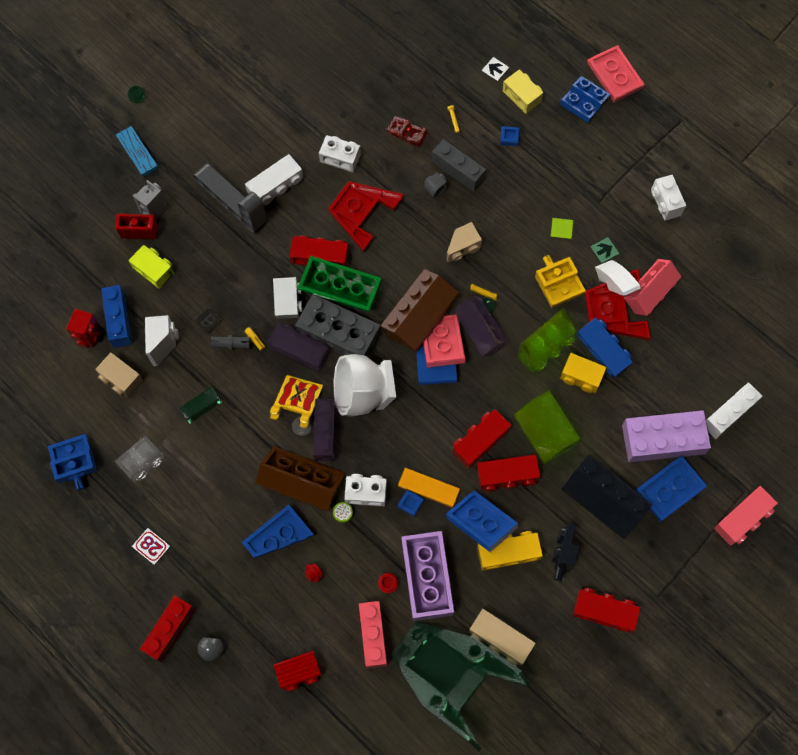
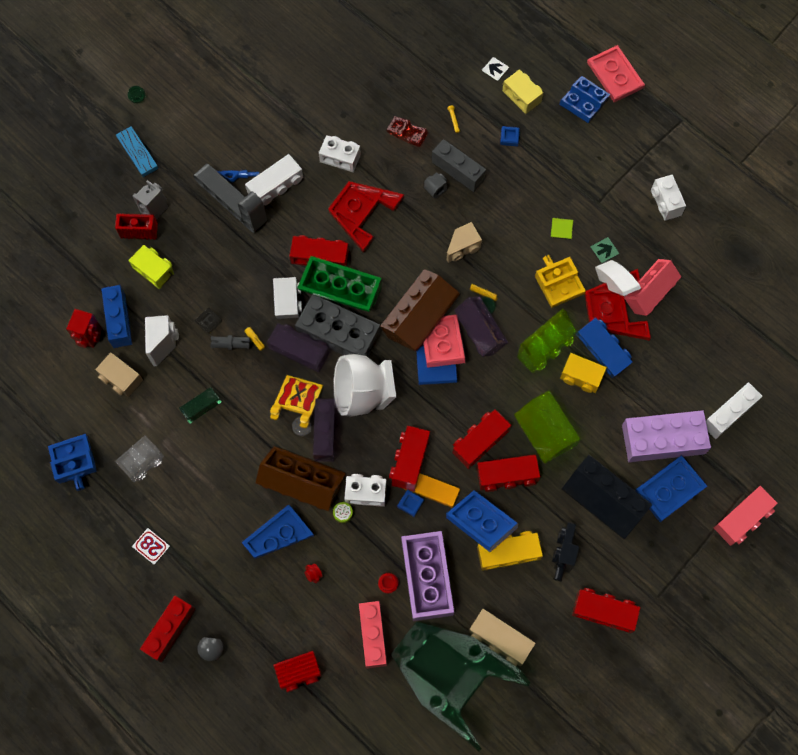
(237, 174): none -> blue hand
(409, 458): none -> red brick

